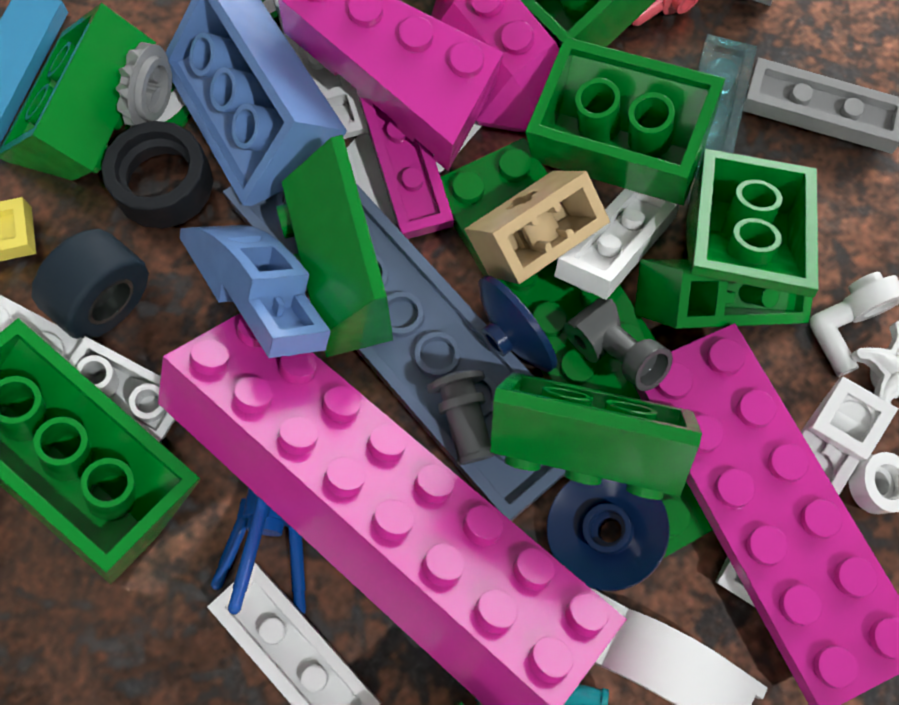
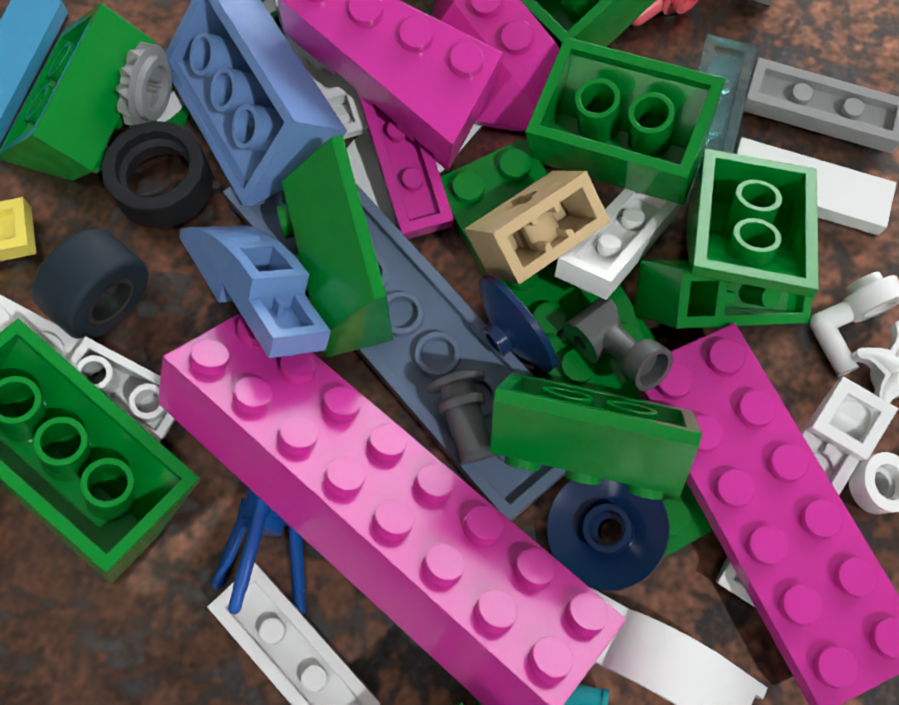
(842, 193): none -> white tile

